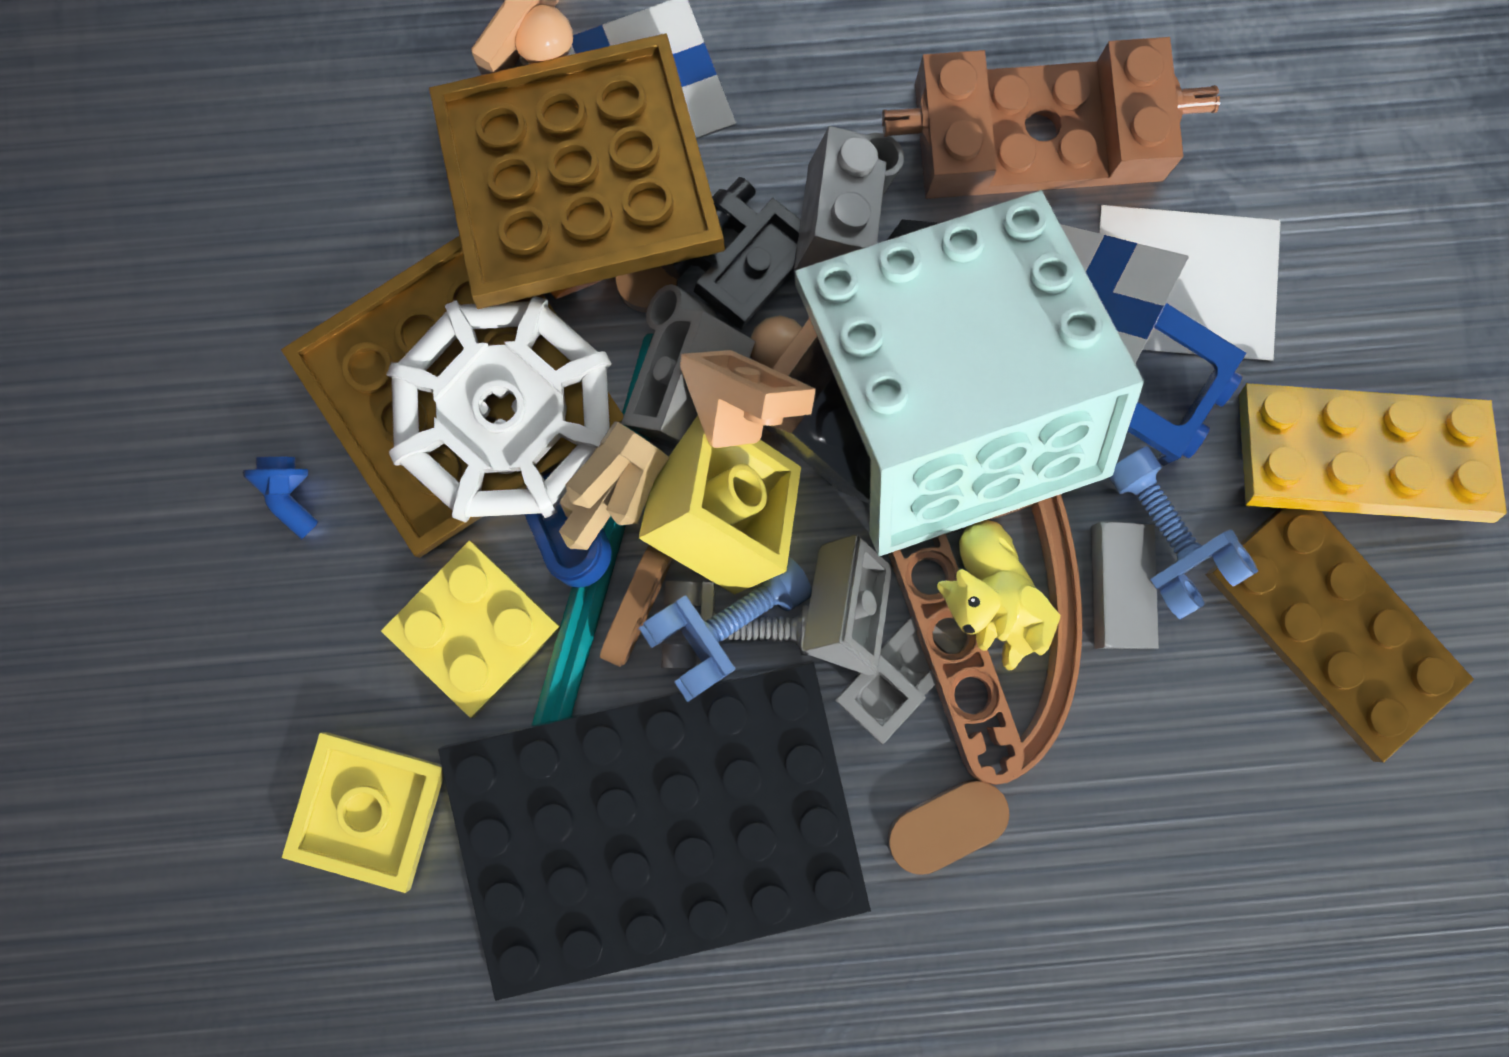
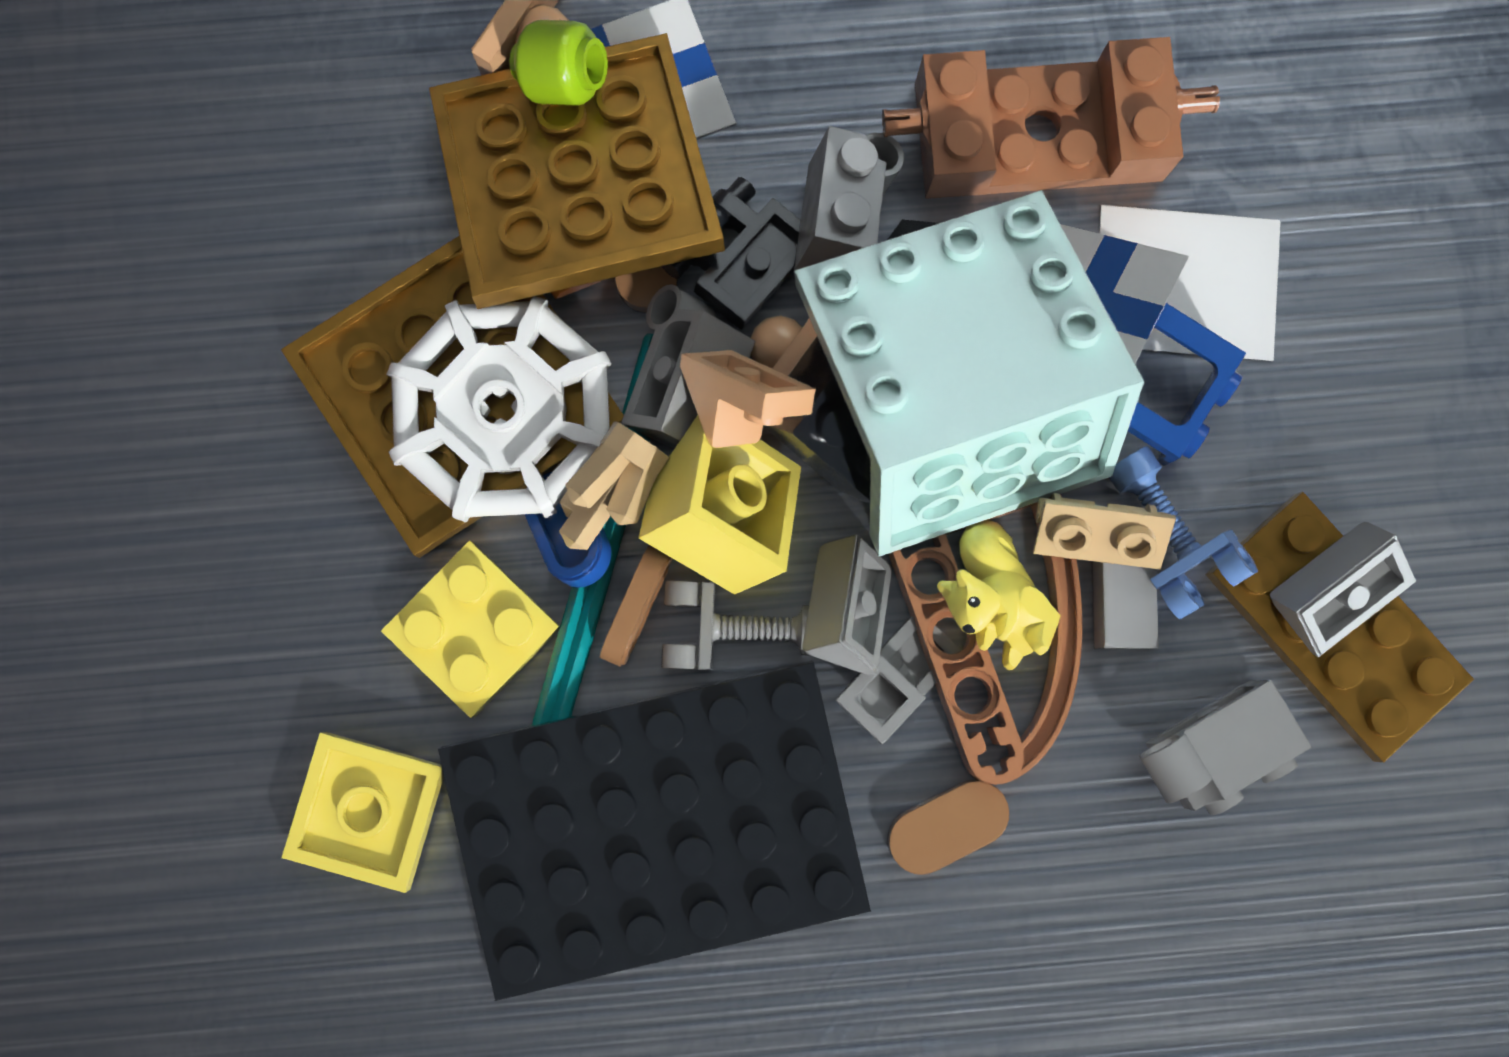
(276, 481): blue plate -> none
(558, 62): none -> lime head
(783, 590): medium blue bar -> none
(1102, 533): none -> tan hinge
(1226, 748): none -> light grey hinge
(1343, 586): none -> light grey slope
(1370, 453): yellow plate -> none

